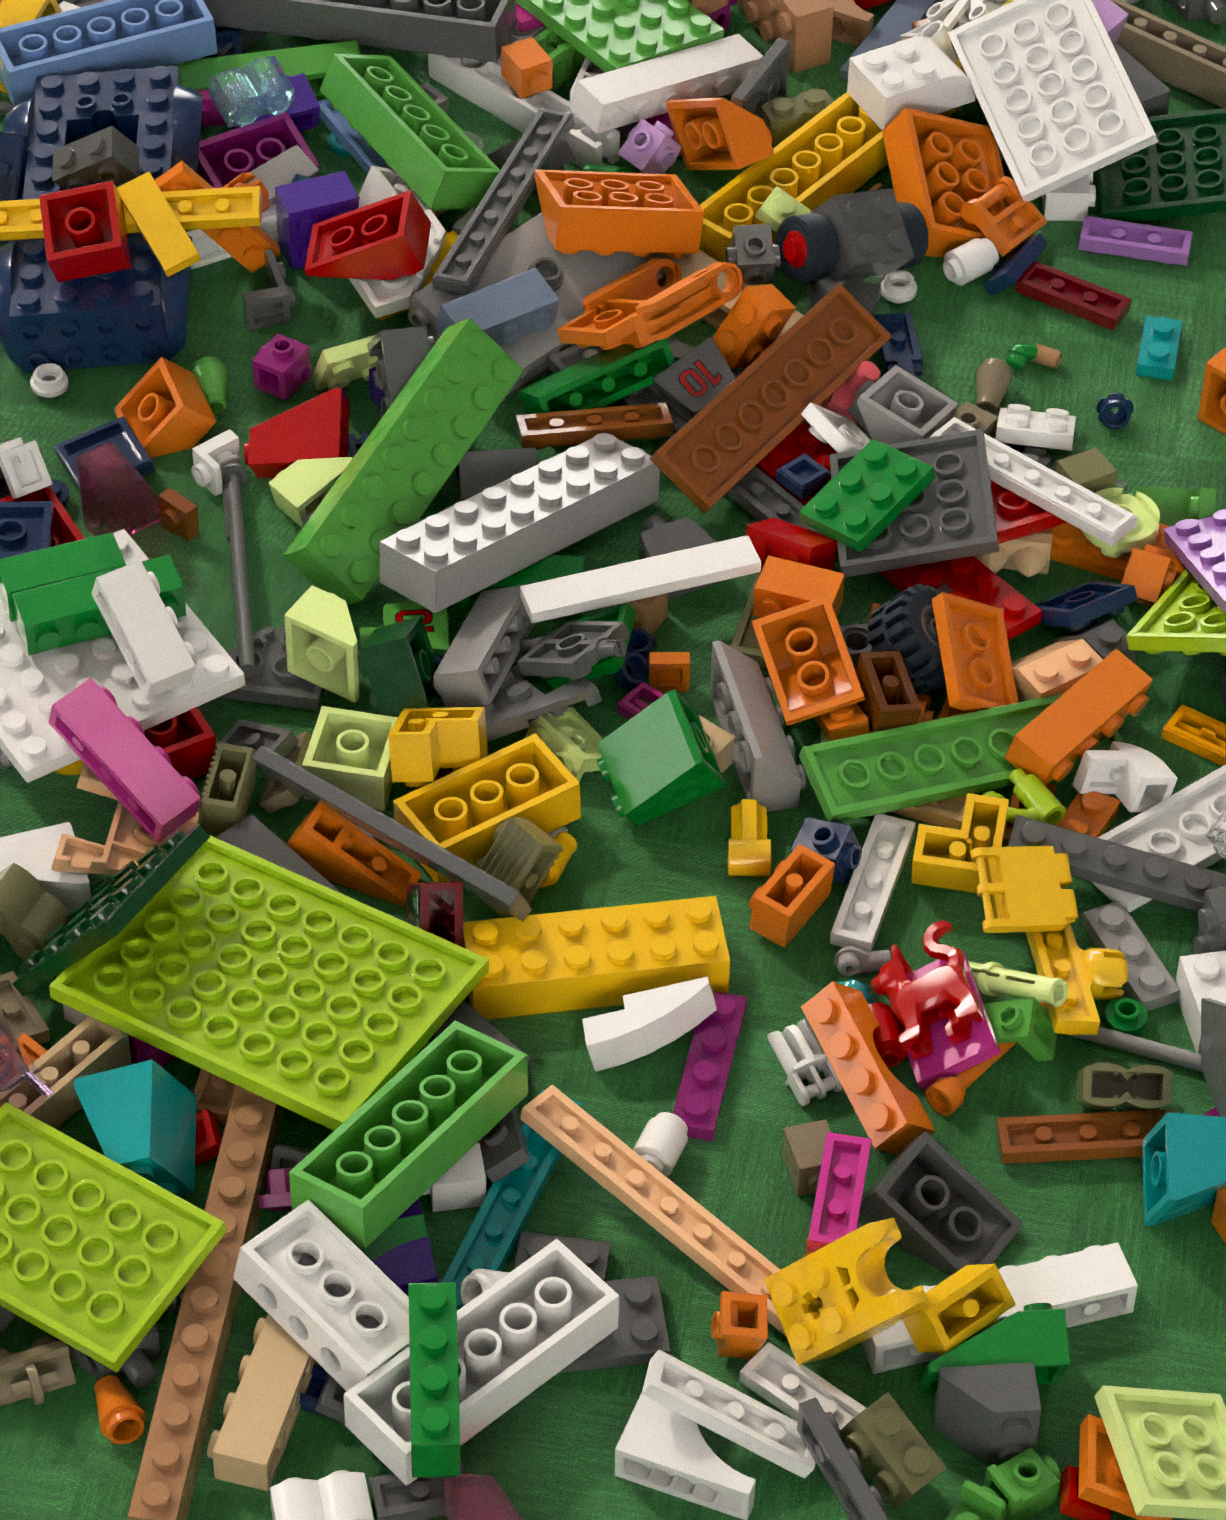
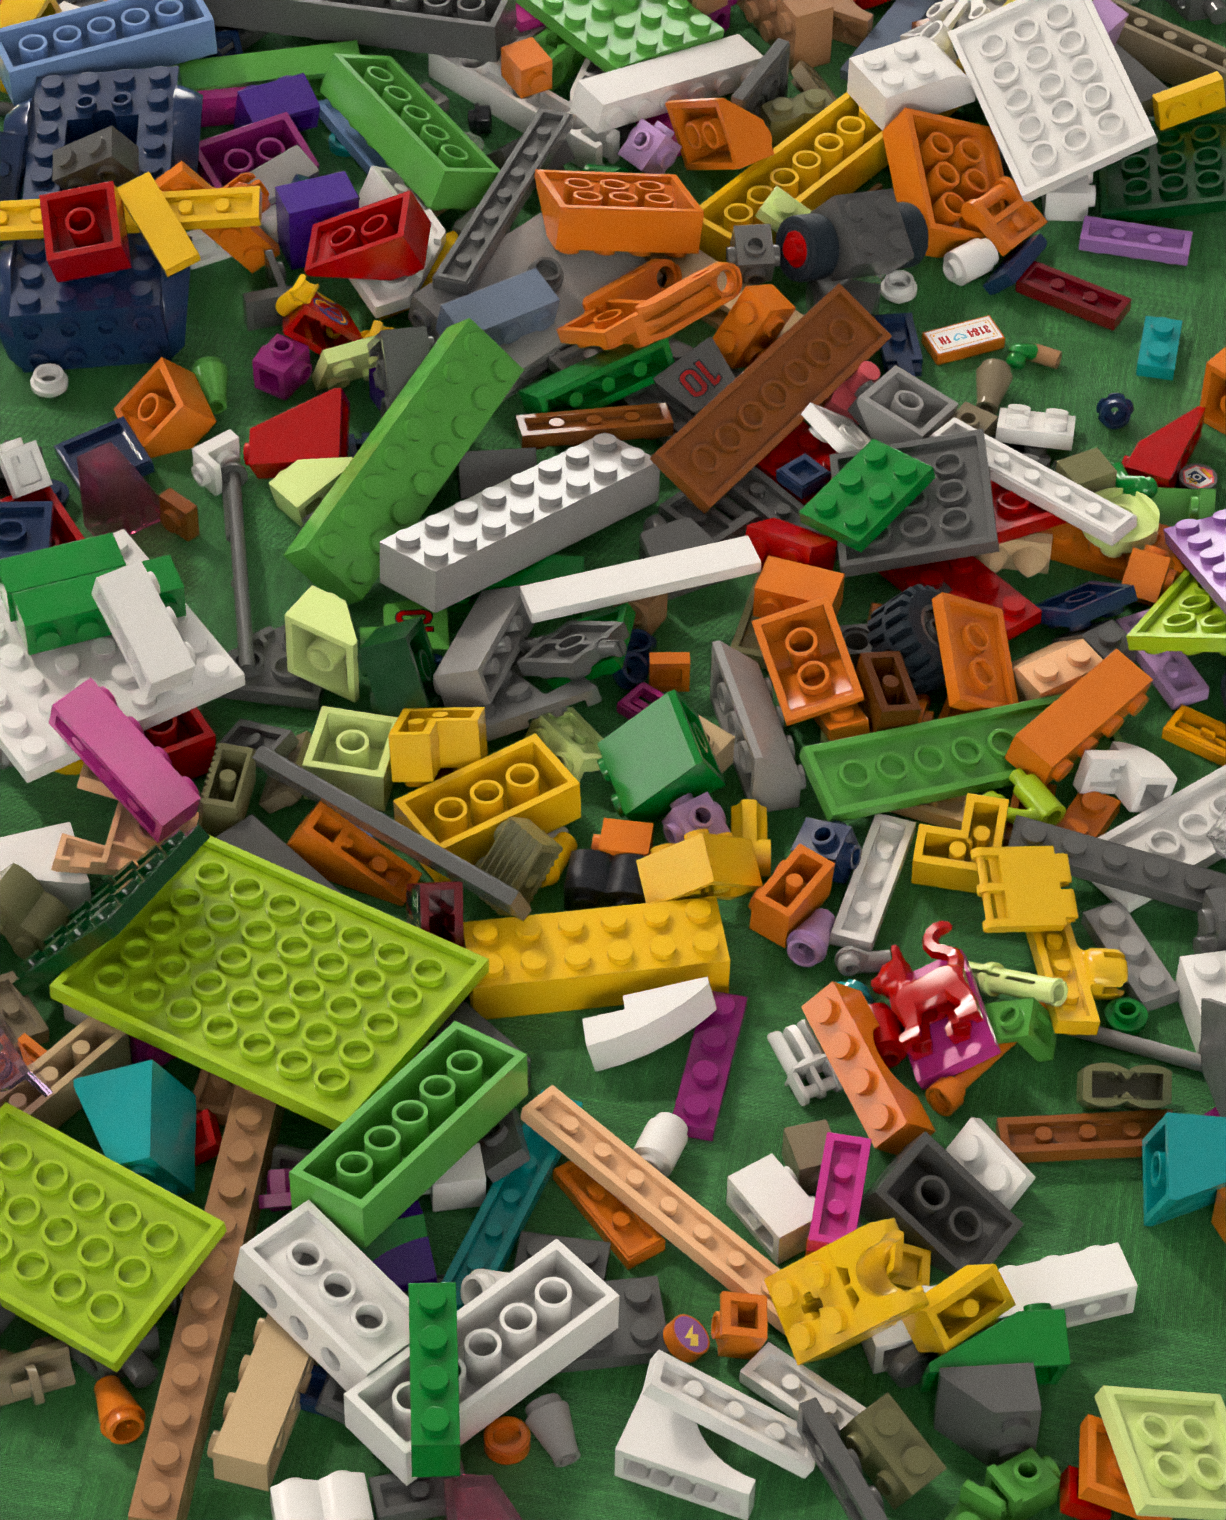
(251, 91): clear light blue brick -> none
(317, 319): none -> red torso
(480, 119): none -> black plate
(507, 1440): none -> orange tile
(553, 1427): none -> light grey cone
(602, 880): none -> black brick
(624, 837): none -> orange brick
(629, 1234): none -> orange tile
(686, 1338): none -> tile
(693, 814): none -> lavender brick
(700, 868): none -> yellow brick
(713, 522): none -> dark grey plate
(772, 1207): none -> white brick
(807, 78): none -> dark tan plate
(811, 939): none -> lavender cone
(907, 1265): none -> yellow bracket
(908, 1366): none -> dark grey tile
(963, 340): none -> tile
(991, 1162): none -> white plate
(1134, 483): none -> green arm
(1167, 449): none -> red slope
(1170, 671): none -> lavender plate
(1189, 100): none -> yellow plate
(1197, 476): none -> tile

